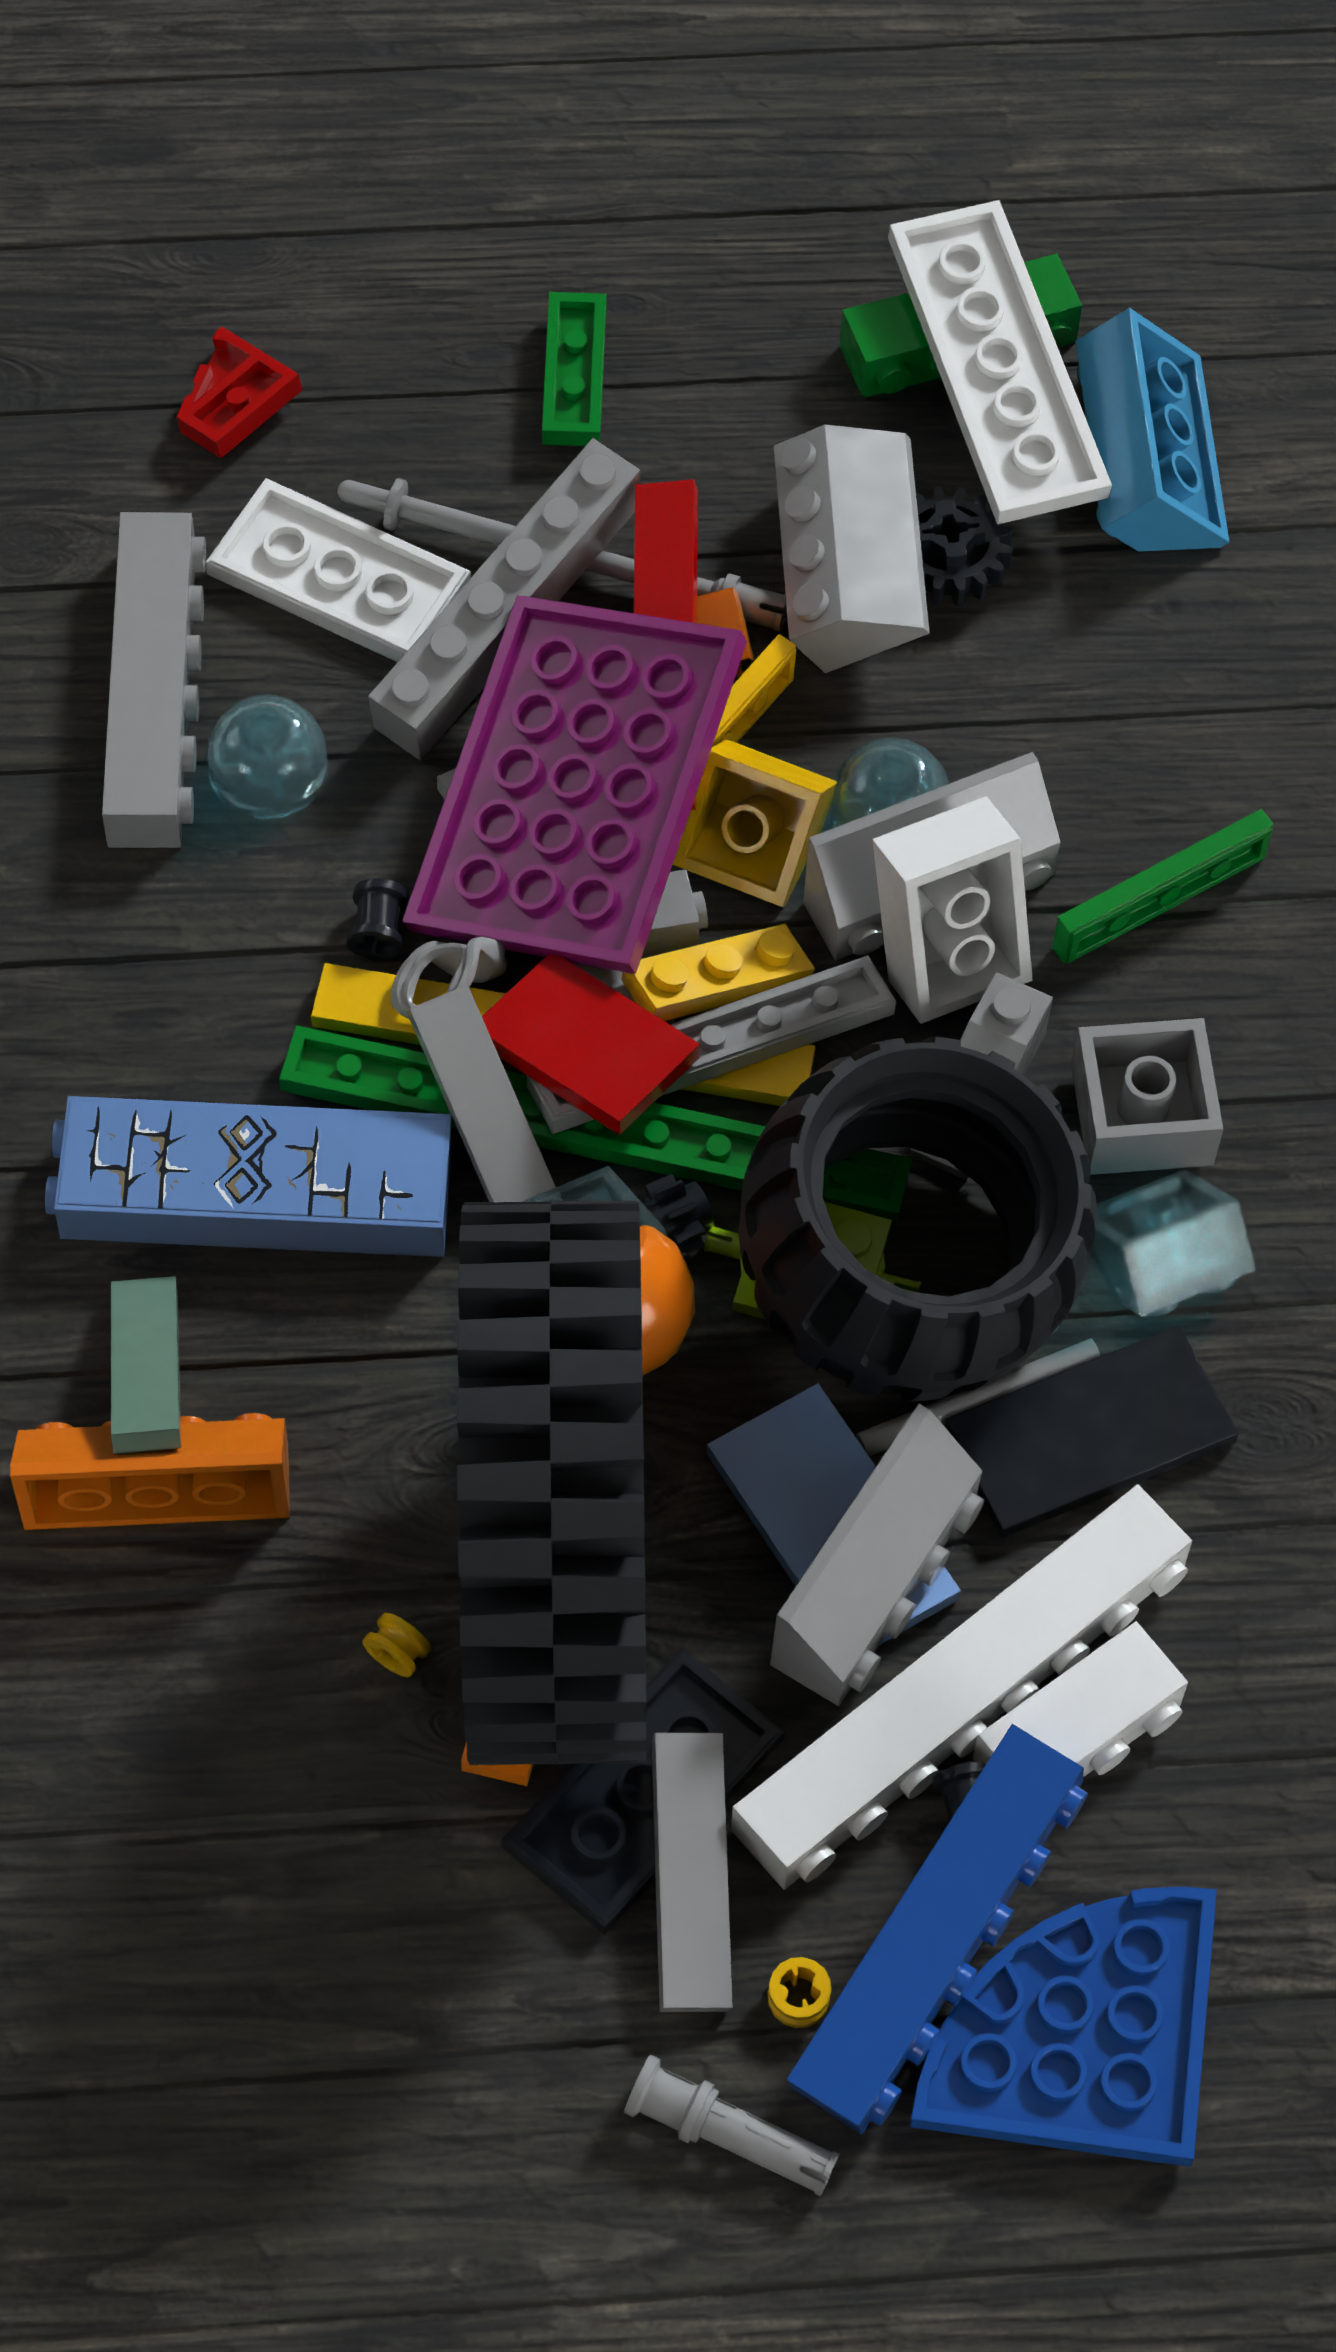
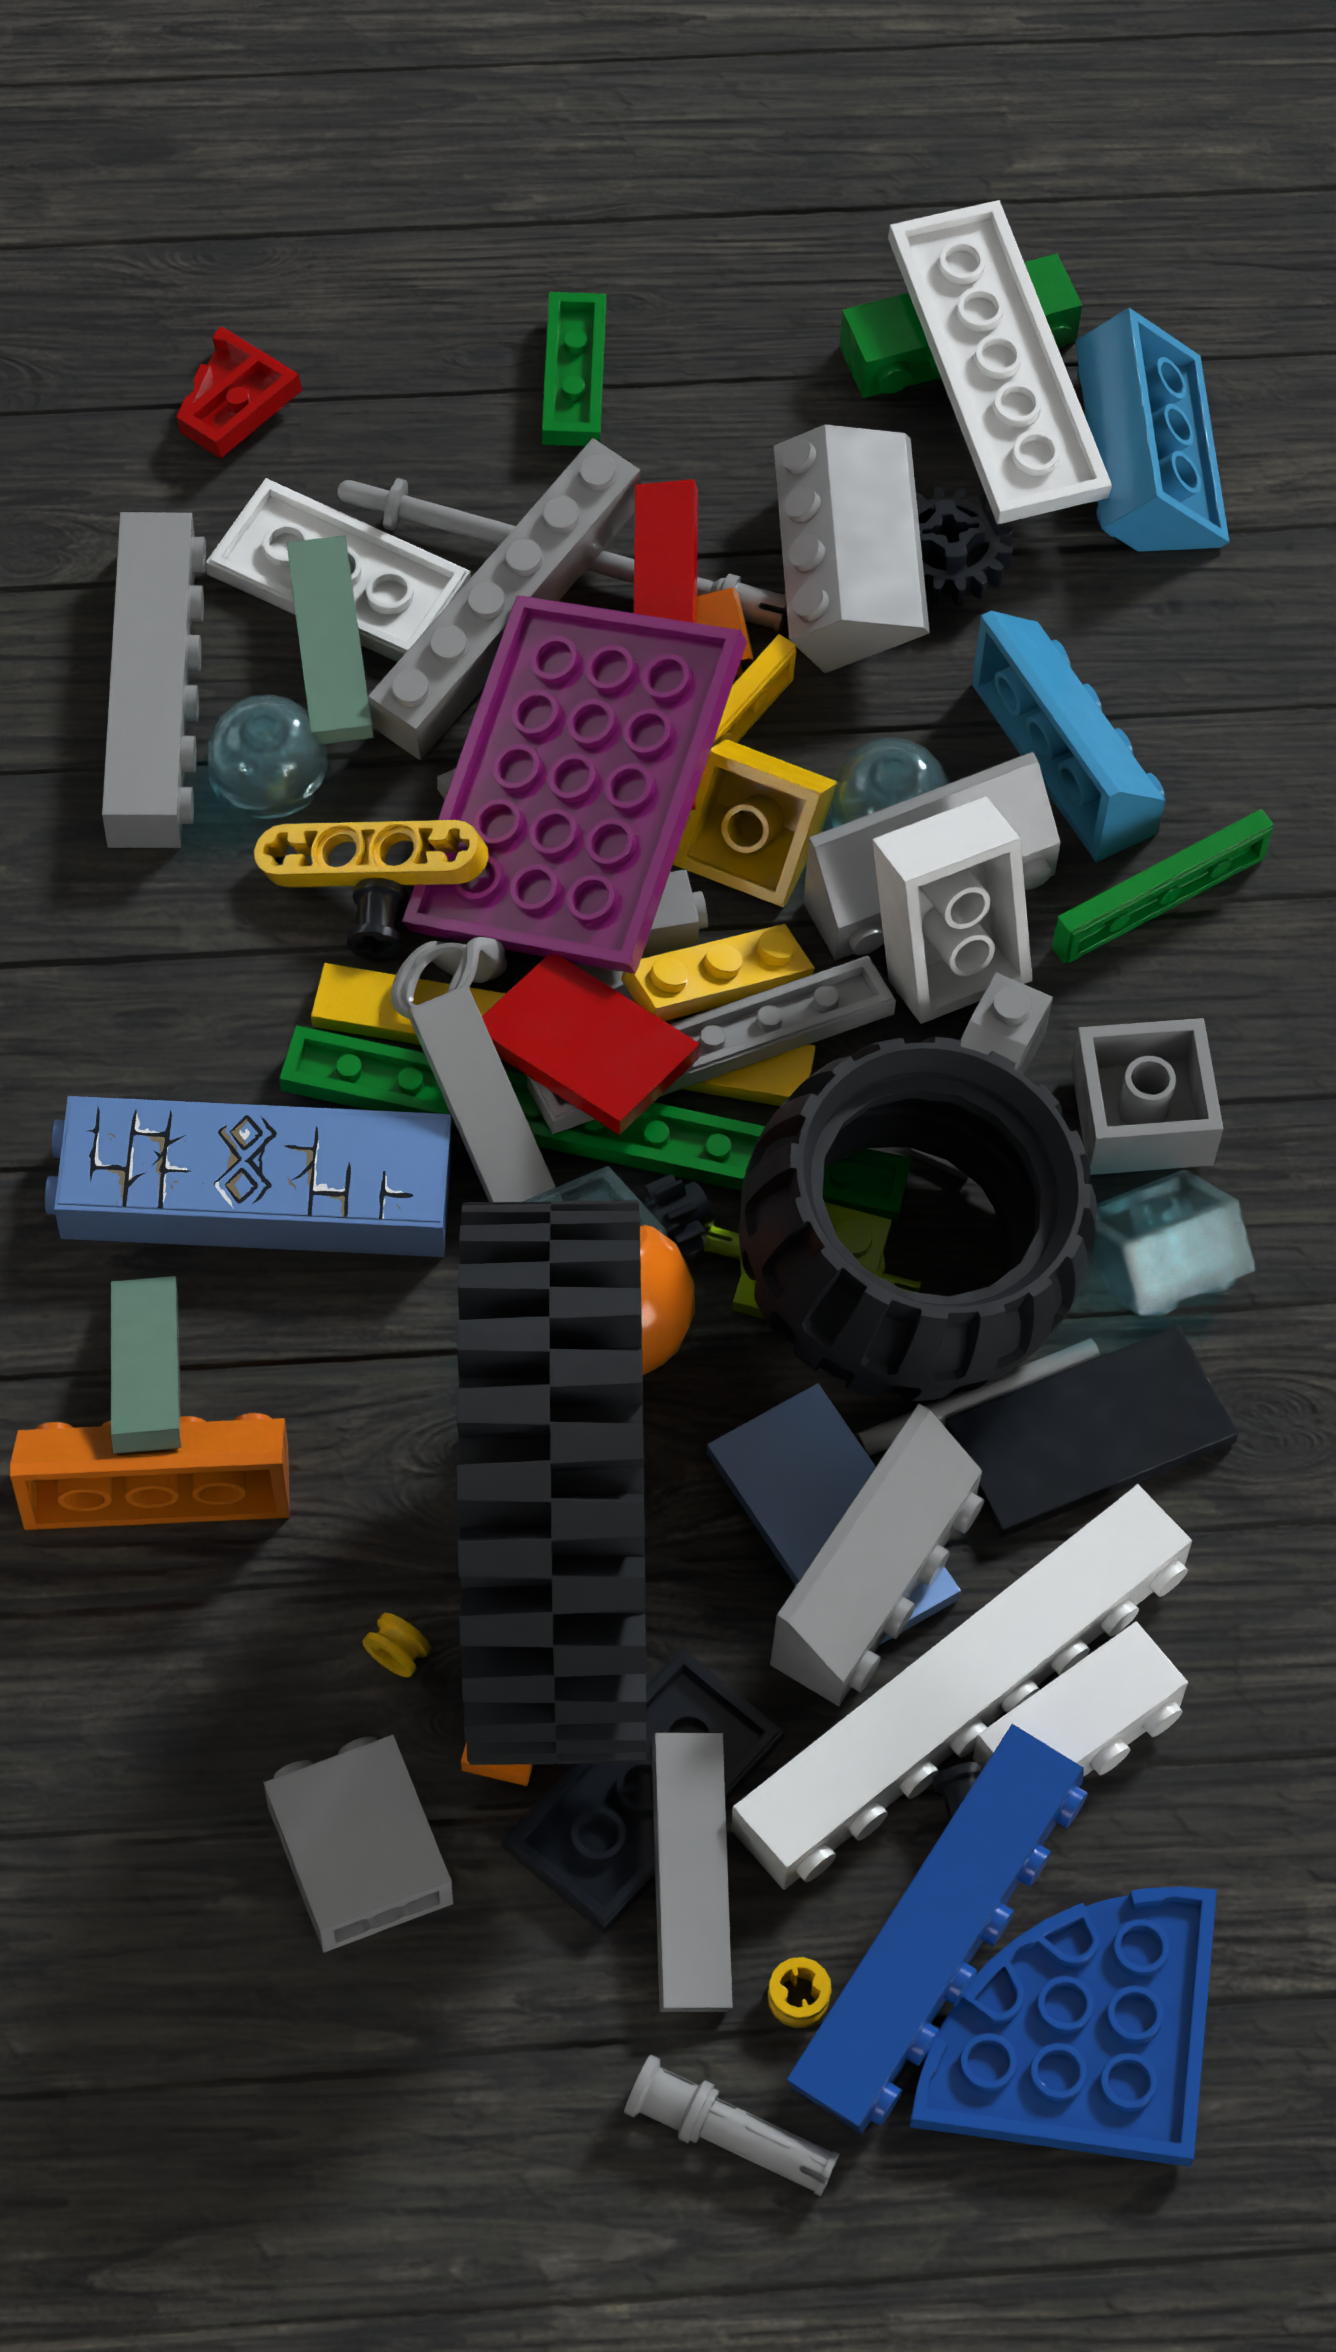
(329, 640): none -> sand green tile
(358, 1841): none -> light grey brick
(369, 860): none -> yellow beam
(1059, 719): none -> dark azure slope

